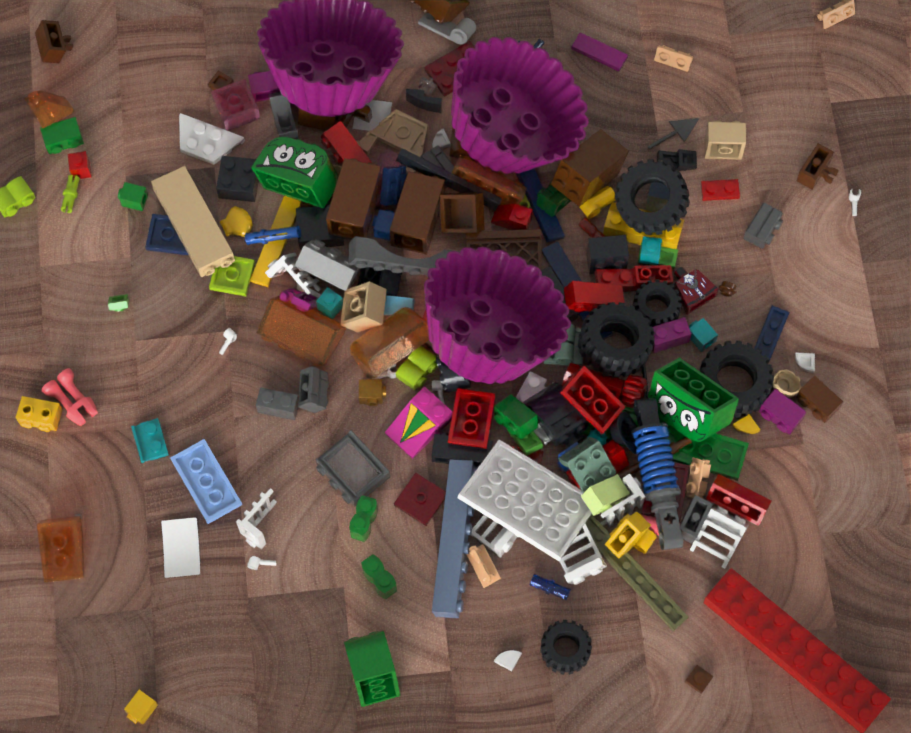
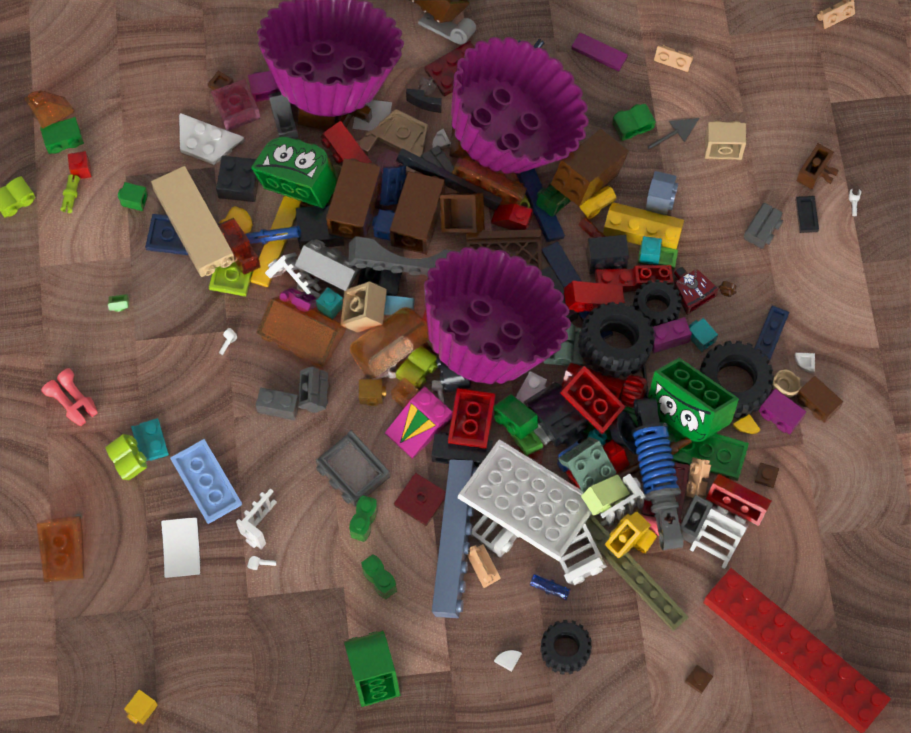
(39, 414): yellow brick -> none
(51, 42): reddish brown brick -> none
(126, 456): none -> lime brick
(240, 245): none -> clear red slope
(403, 392): none -> clear orange brick
(633, 121): none -> green brick
(645, 174): black tyre -> none
(681, 160): black slope -> none
(720, 190): red plate -> none
(766, 475): none -> reddish brown plate
(807, 214): none -> black tile

